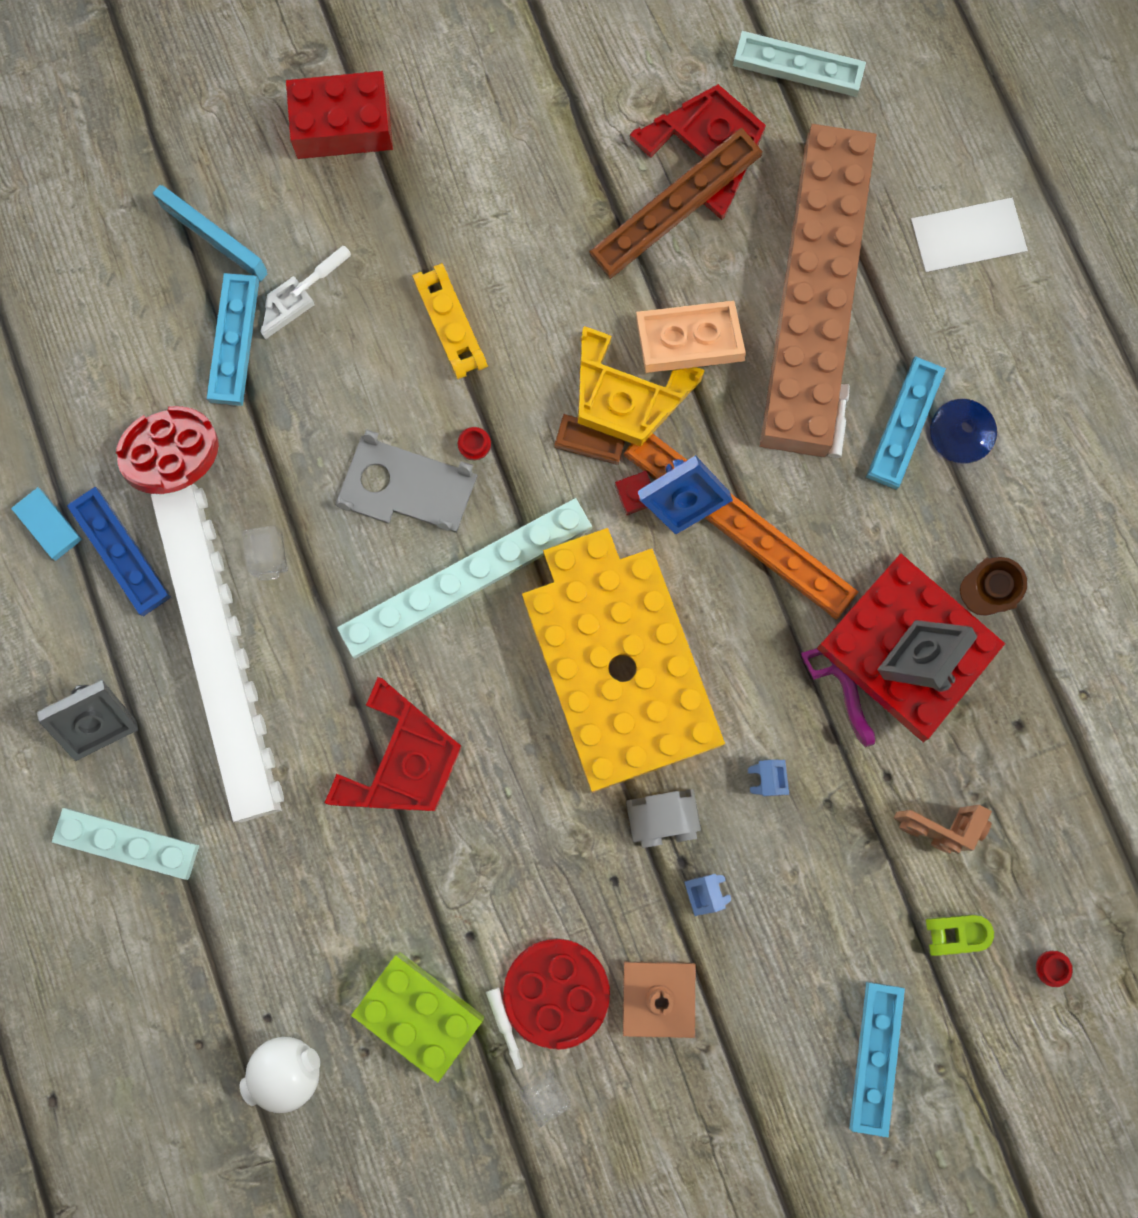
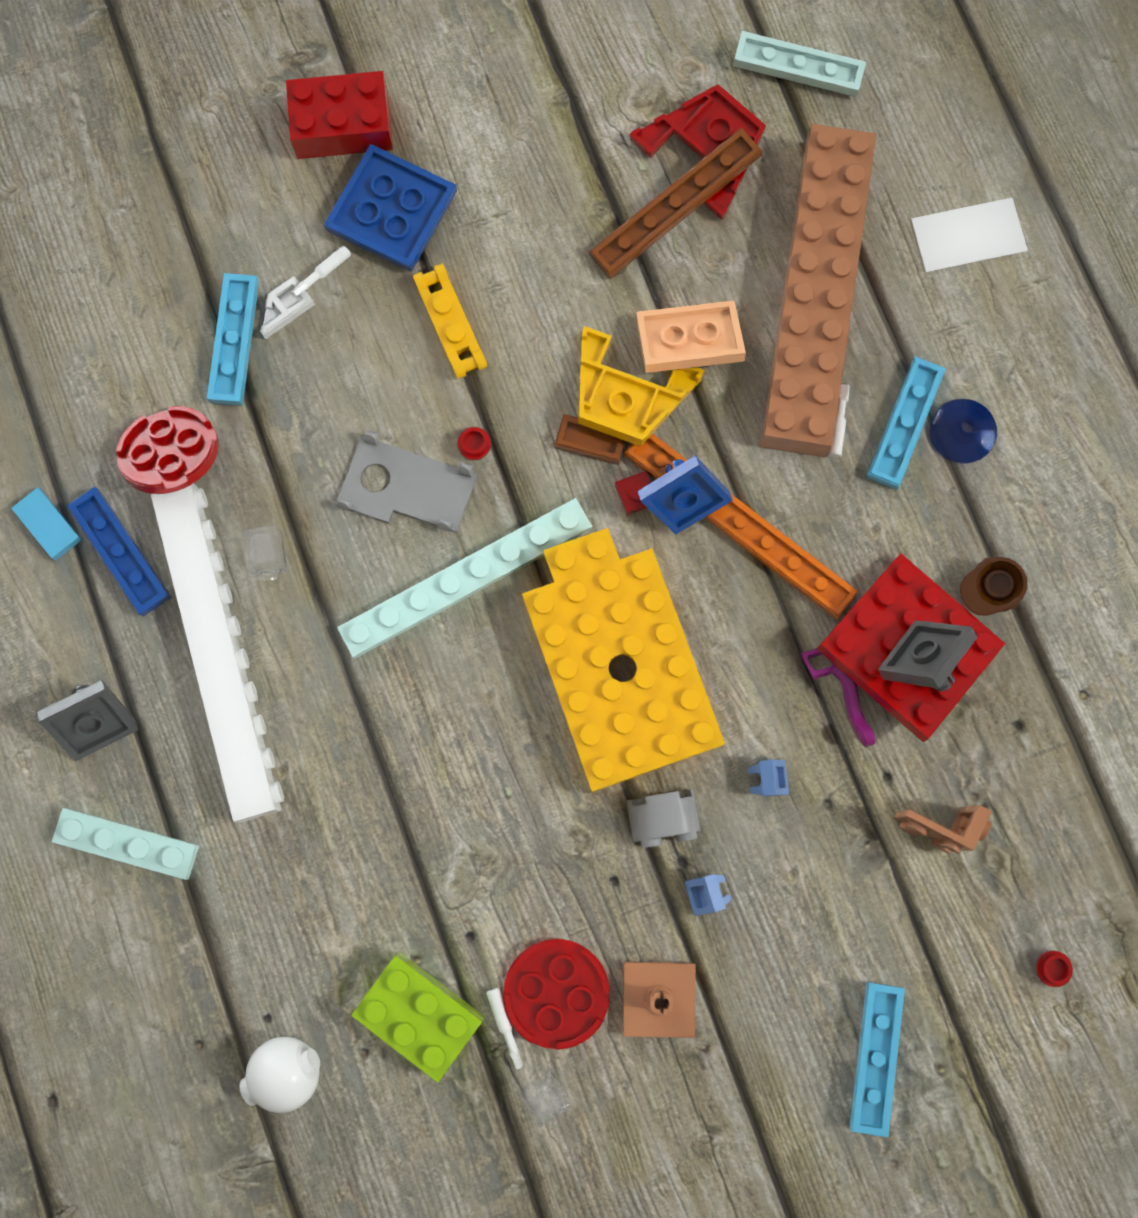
(210, 232): medium azure tile -> none
(390, 207): none -> blue plate
(414, 763): red wing -> none
(971, 932): lime plate -> none

